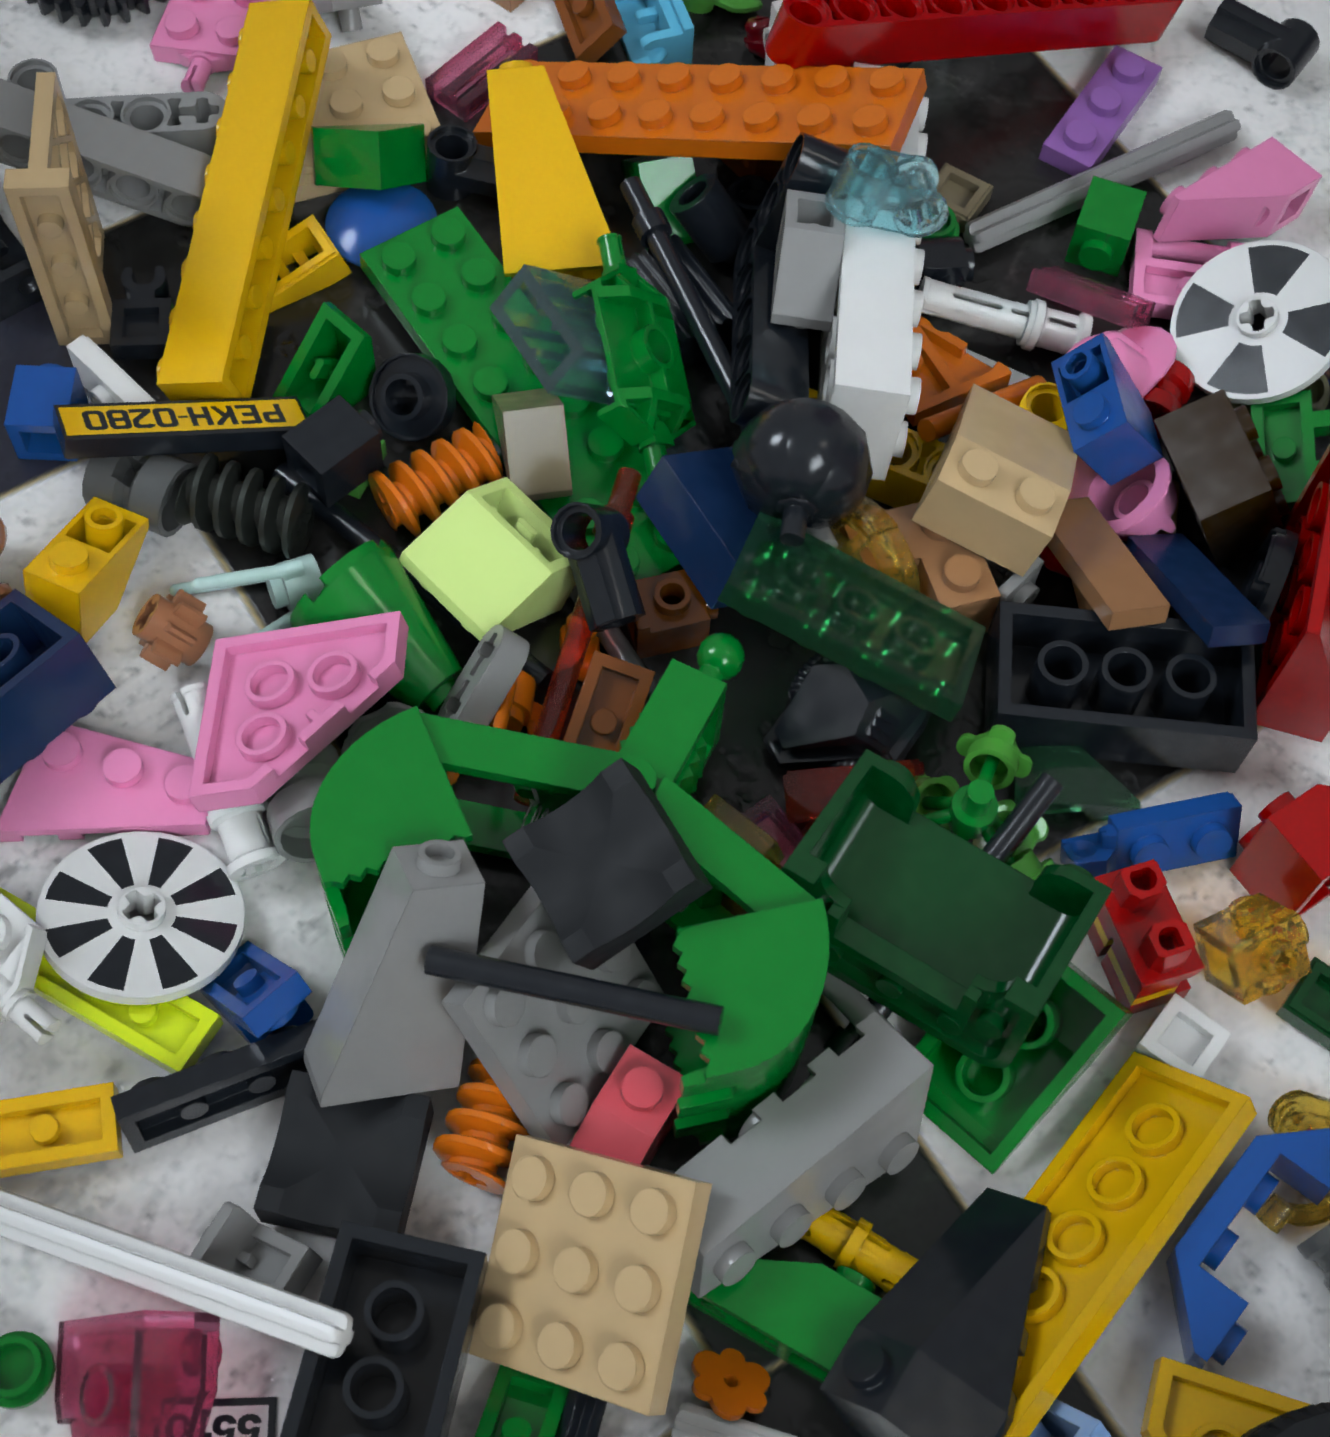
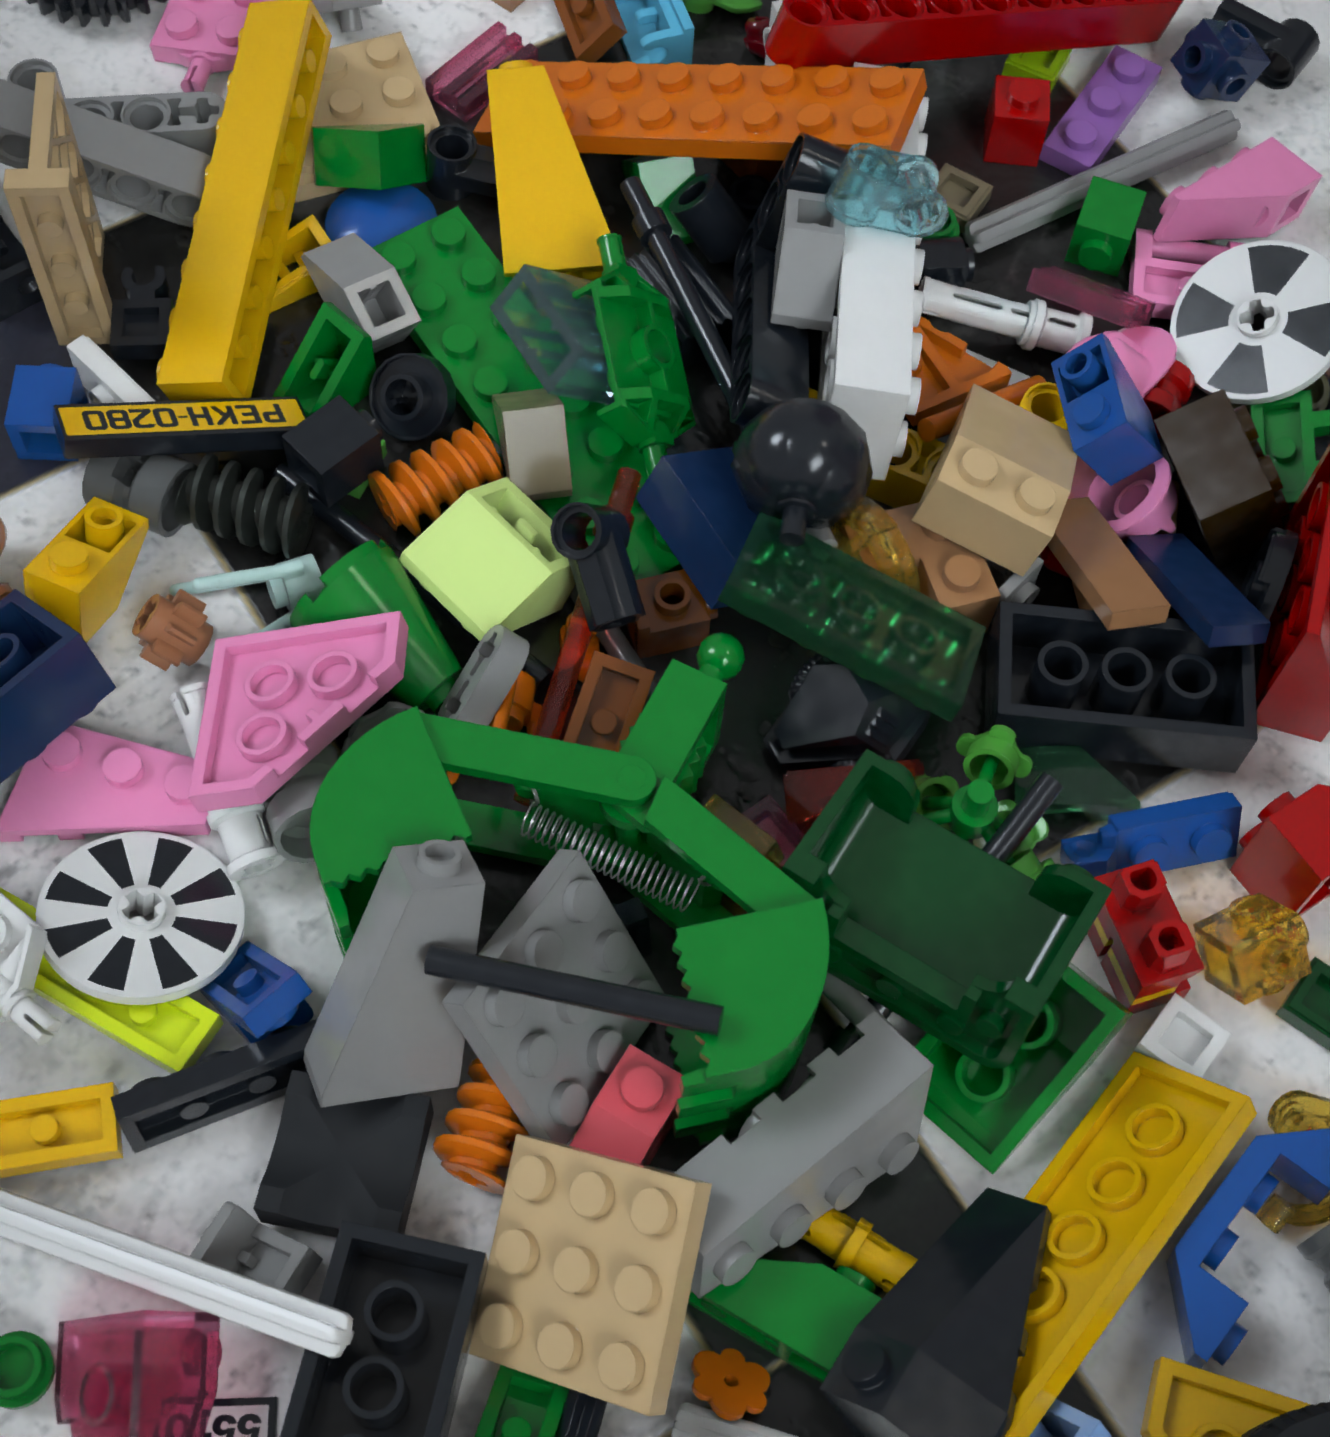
(363, 288): none -> light grey slope
(607, 865): black brick -> none
(1016, 120): none -> red brick
(1038, 65): none -> lime tile
(1219, 60): none -> dark blue brick

